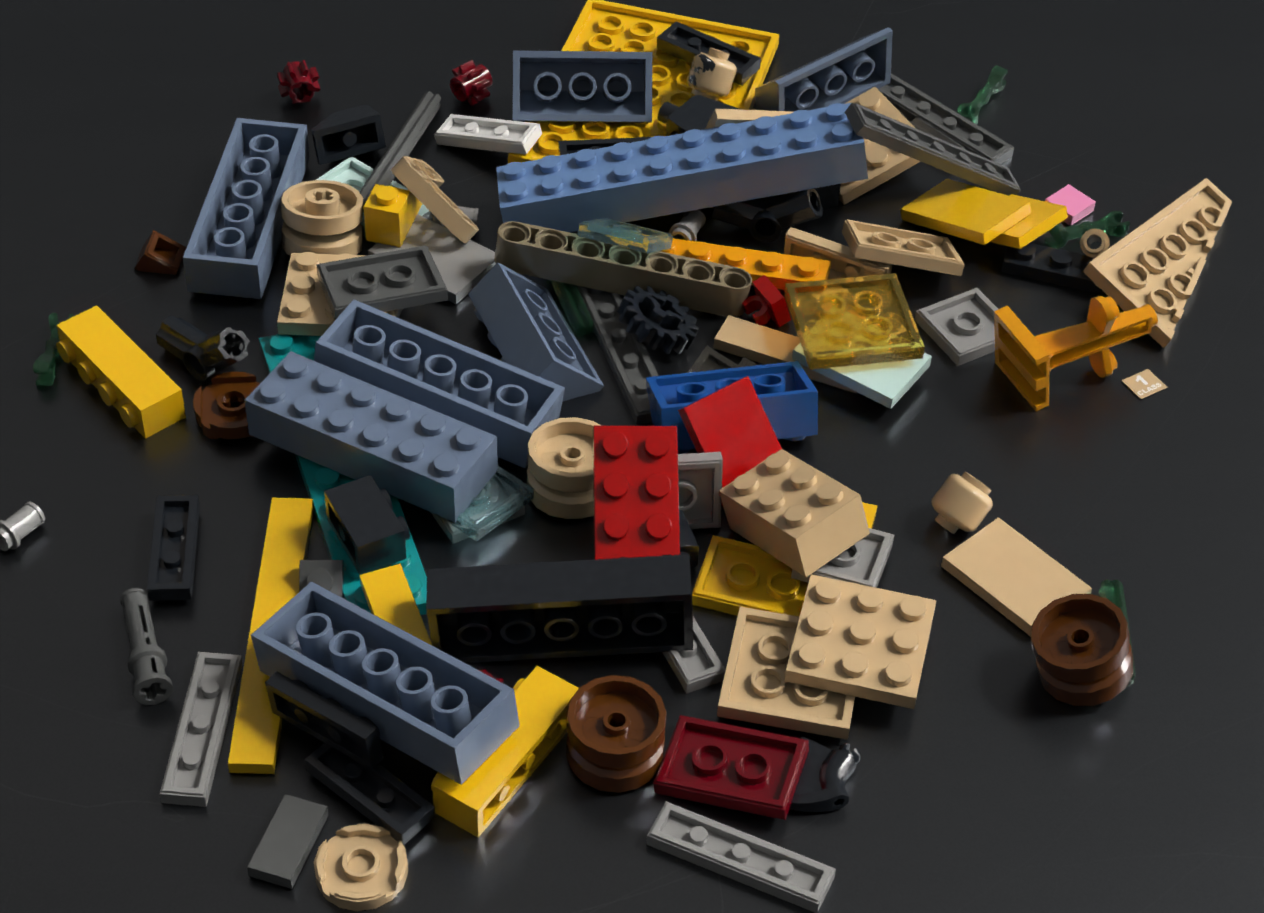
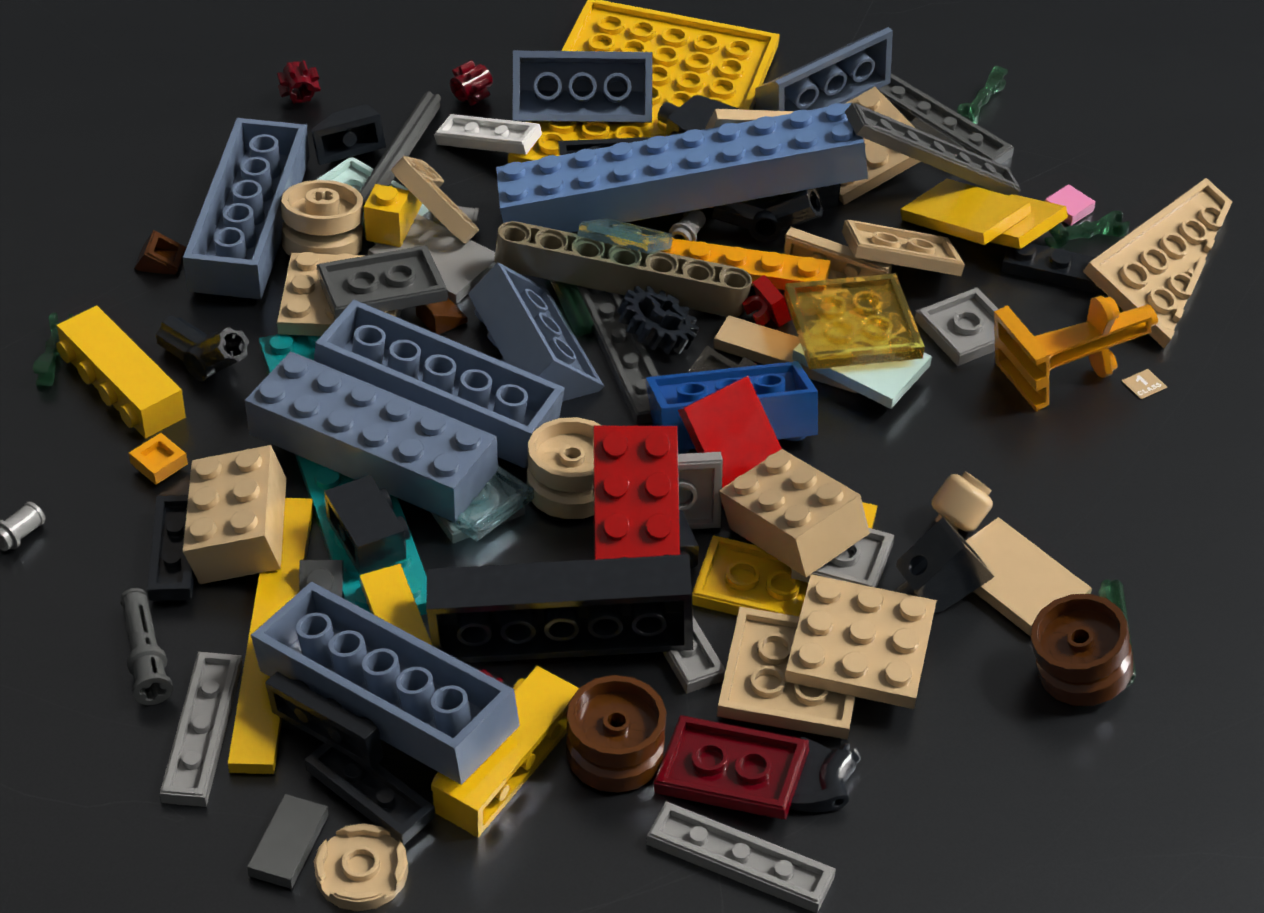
(158, 458): none -> light orange plate
(213, 405): reddish brown plate -> none
(235, 515): none -> tan brick
(441, 316): none -> reddish brown slope
(687, 42): black plate -> none
(711, 74): tan head -> none
(942, 567): none -> black torso
(1092, 236): tan pin -> none

